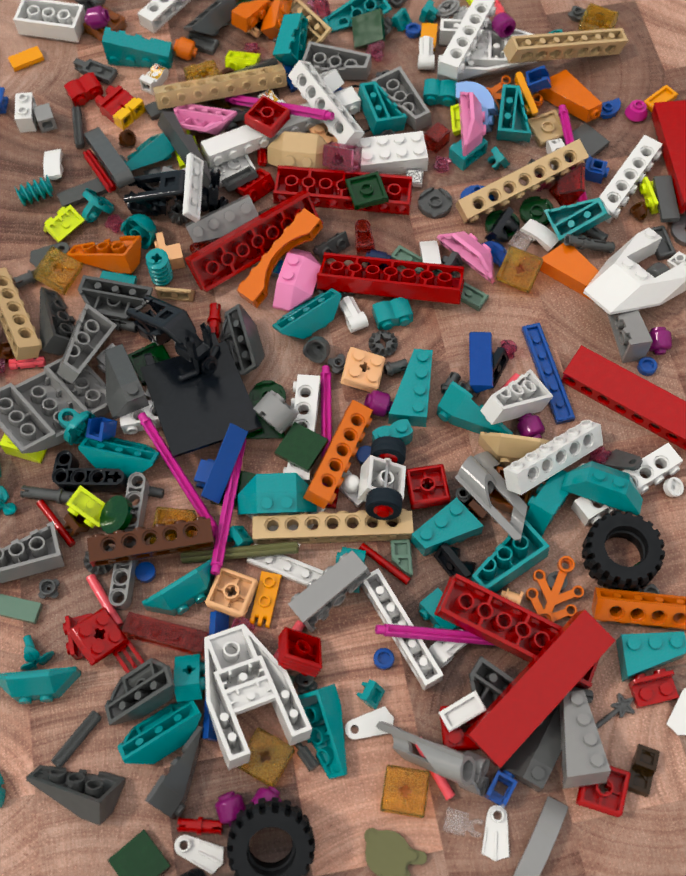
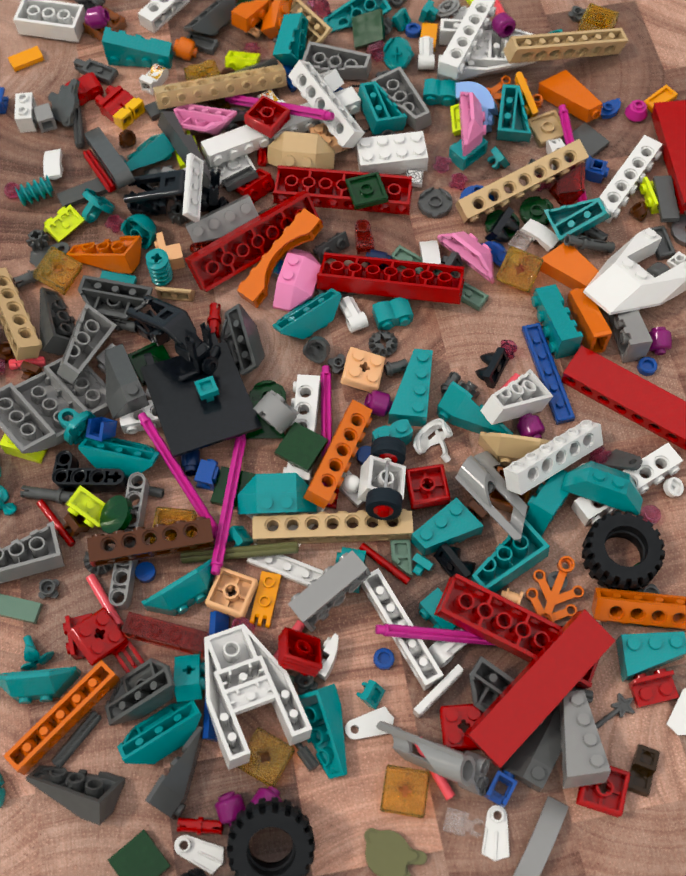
(10, 190): none -> clear pink plate
(29, 370): none -> reddish brown tile
(37, 240): none -> dark grey gear
(61, 718): none -> orange brick
(65, 103): none -> dark grey tile
(190, 463): none -> dark blue brick
(206, 388): none -> teal tile
(224, 463): blue slope -> none
(330, 651): none -> white slope
(351, 157): clear pink brick -> none
(397, 53): none -> teal tile
(422, 443): none -> white helmet
(422, 564): none -> teal tile
(437, 137): clear red brick -> none
(438, 691): none -> white tile
(458, 181): none -> clear pink plate
(462, 711): white tile -> none
(463, 495): dark grey pin -> none
(481, 361): blue slope -> none
(538, 79): blue window -> none
(556, 321): none -> teal wedge
(589, 321): none -> orange slope
(650, 513): none -> clear pink plate

